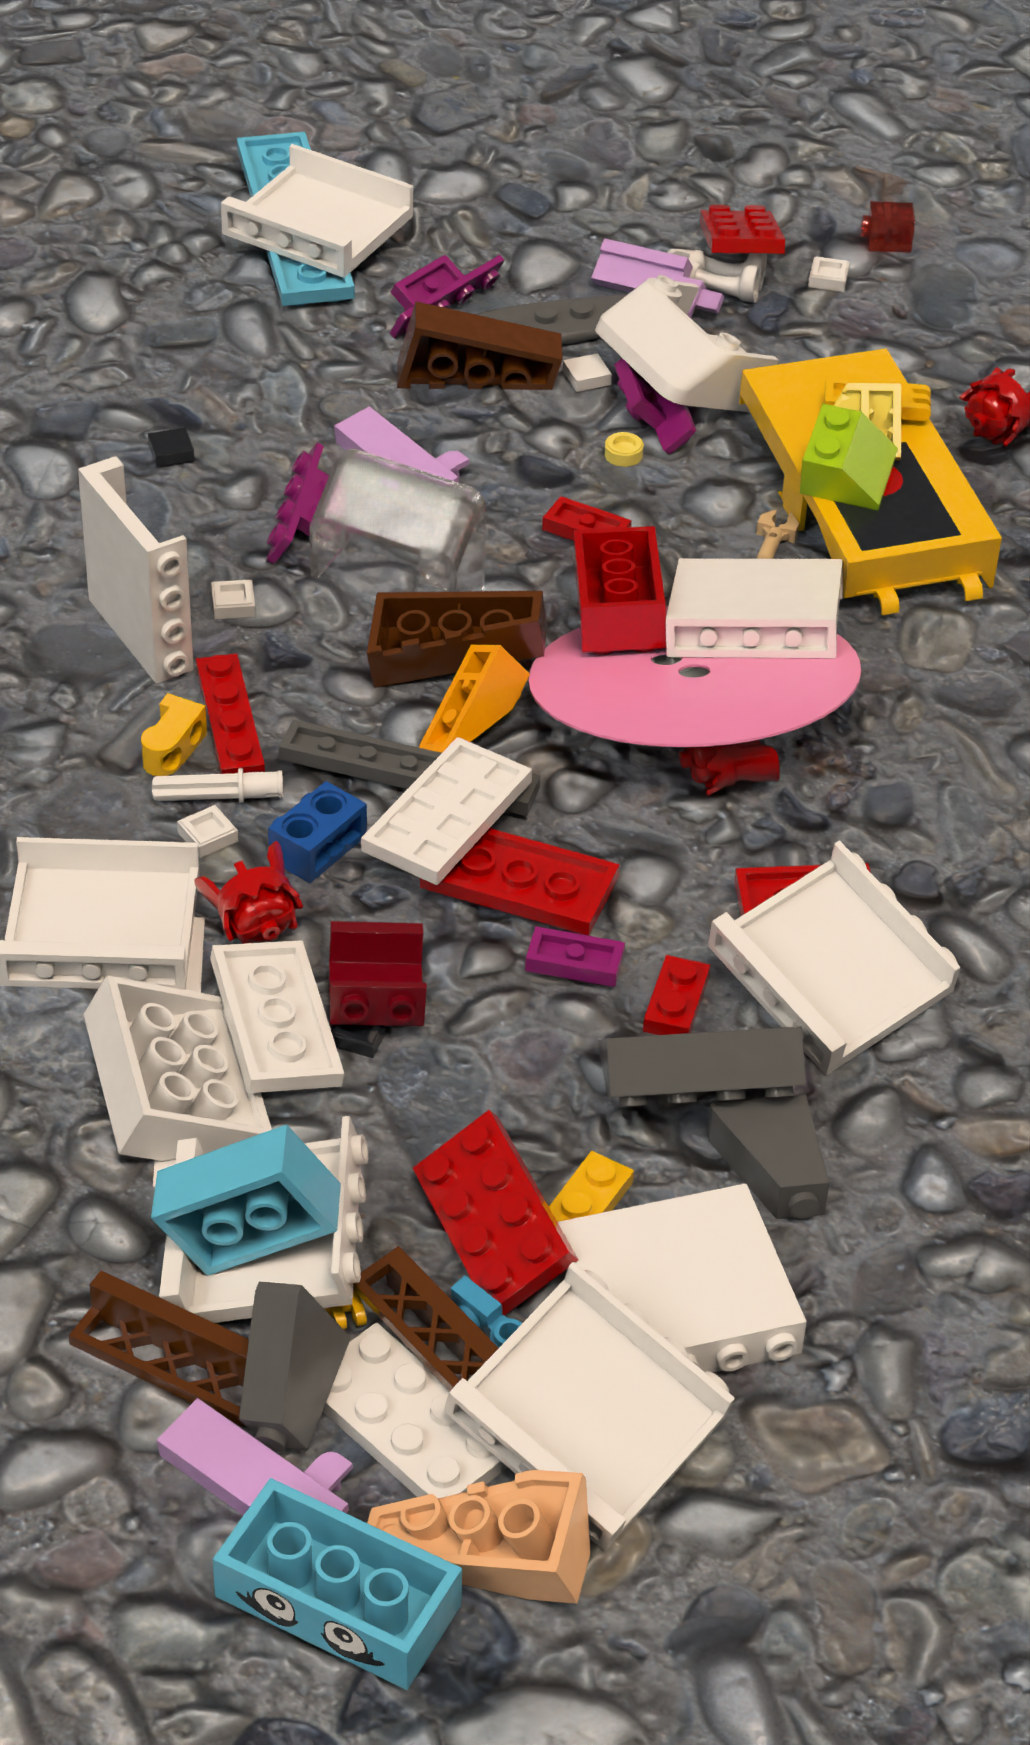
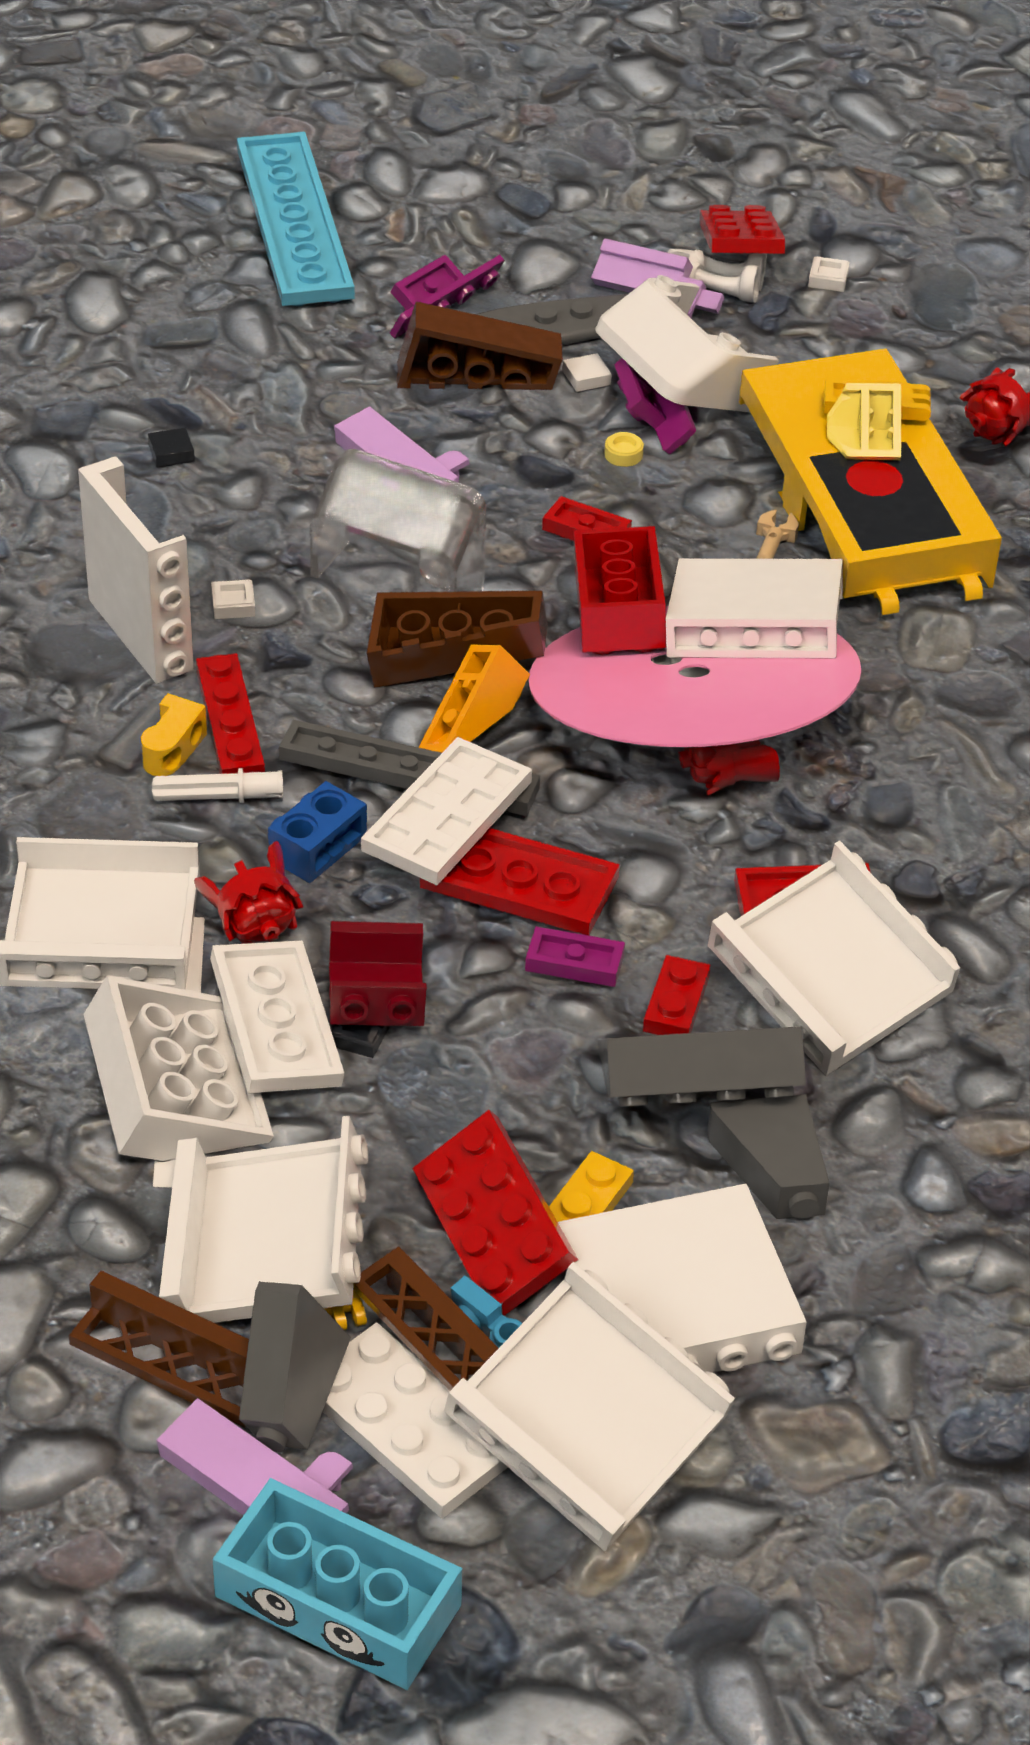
(208, 829): white tile -> none
(246, 1200): medium azure brick -> none
(303, 498): magenta bracket -> none
(321, 212): white panel -> none
(507, 1537): light nougat wedge -> none
(847, 459): lime slope -> none
(889, 226): clear red brick -> none

